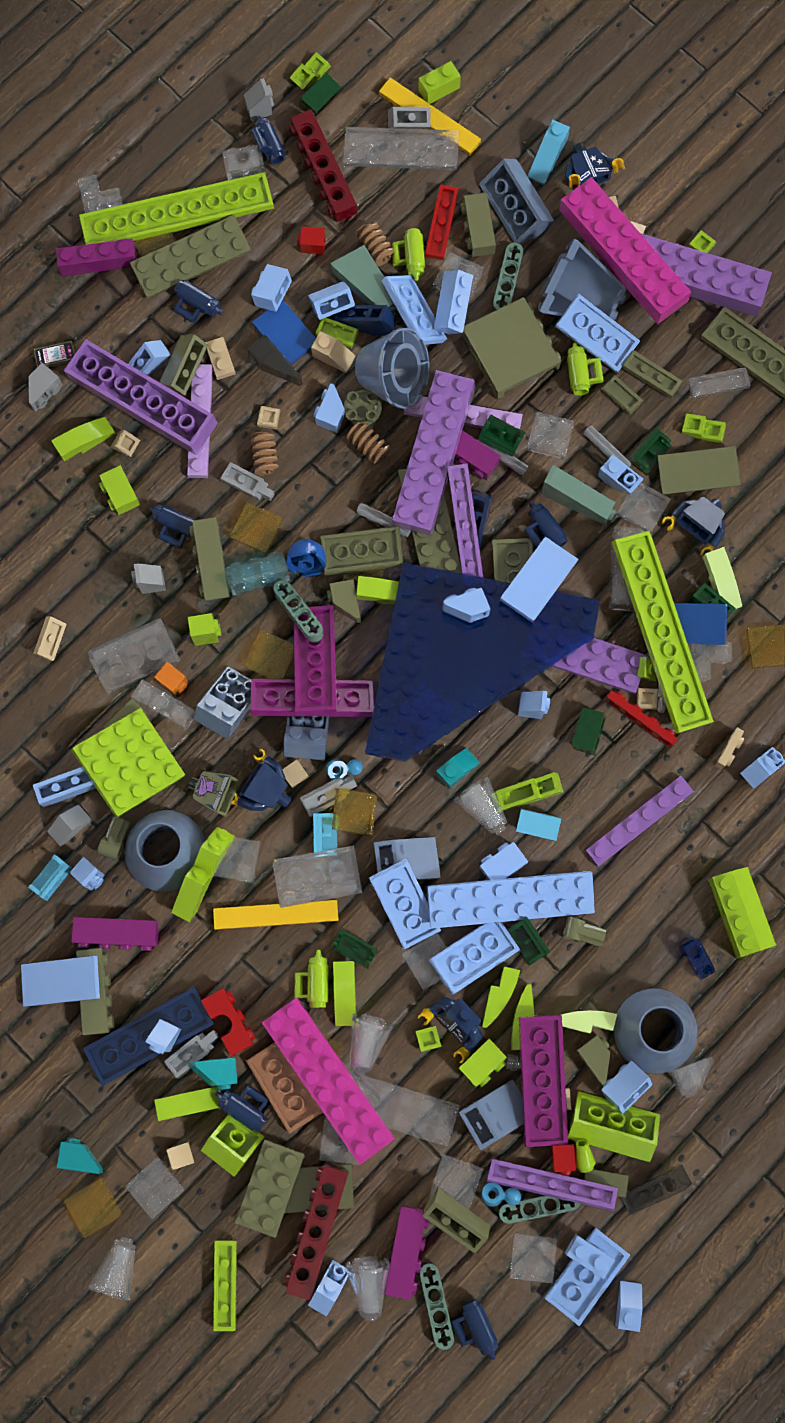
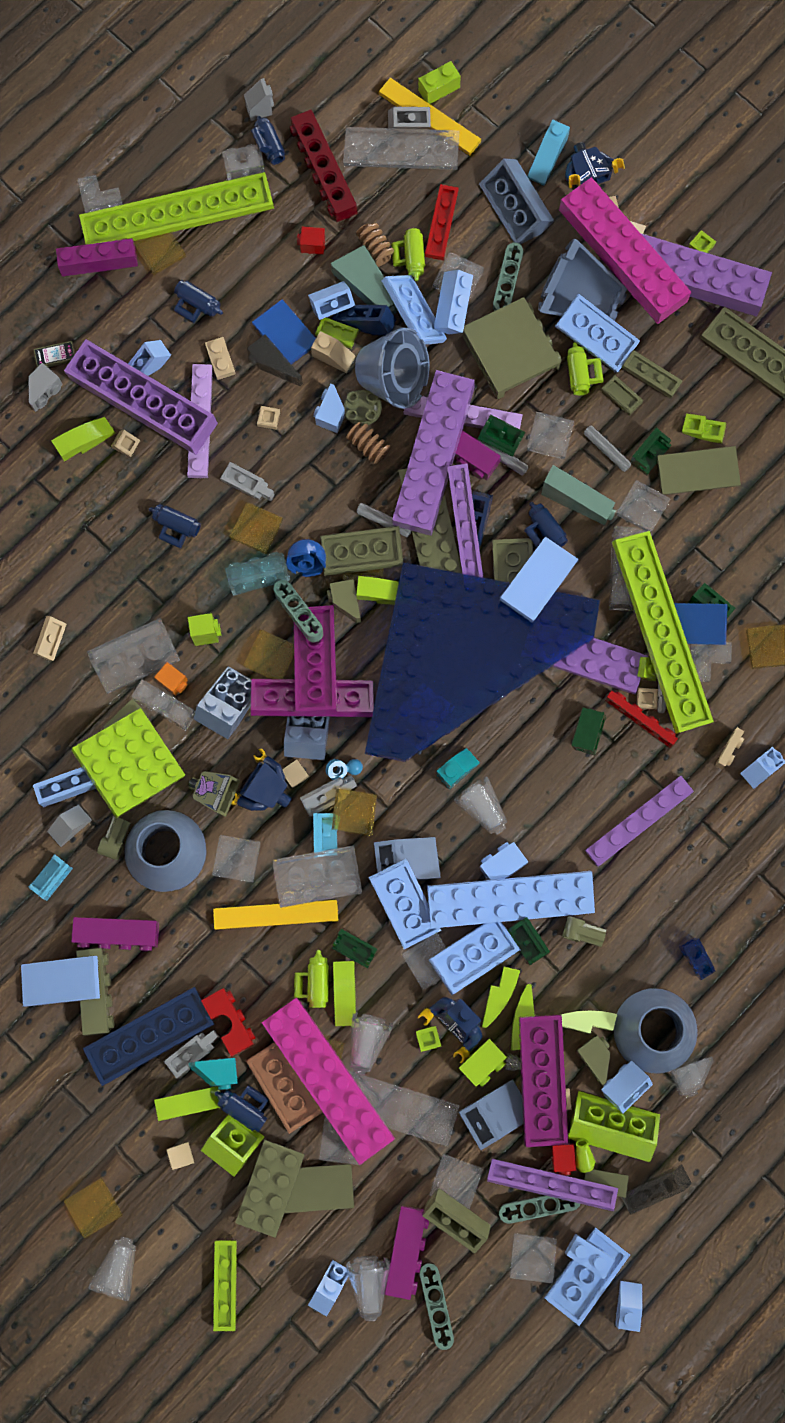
(77, 1157): teal slope -> none
(87, 874): light blue slope -> none
(119, 490): lime brick -> none
(148, 578): light grey slope -> none
(155, 1187): clear plate -> none
(163, 1037): light blue slope -> none
(183, 363): olive brick -> none
(190, 256): olive plate -> none
(201, 874): lime arch -> none
(211, 559): olive brick -> none
(263, 453): medium nougat piece -> none
(271, 287): light blue brick -> none
(304, 1286): dark red brick -> none
(310, 72): lime slope -> none
(319, 93): dark green hinge -> none
(468, 606): light blue slope -> none
(478, 224): olive brick -> none
(479, 1328): dark blue piece -> none
(511, 1195): dark azure plate -> none
(529, 791): lime slope -> none
(533, 704): light blue slope -> none
(538, 824): medium azure hinge -> none
(619, 476): light blue slope -> none
(701, 519): dark blue torso -> none
(719, 383): clear plate -> none
(722, 576): yellowish green slope -> none
(742, 912): lime slope -> none

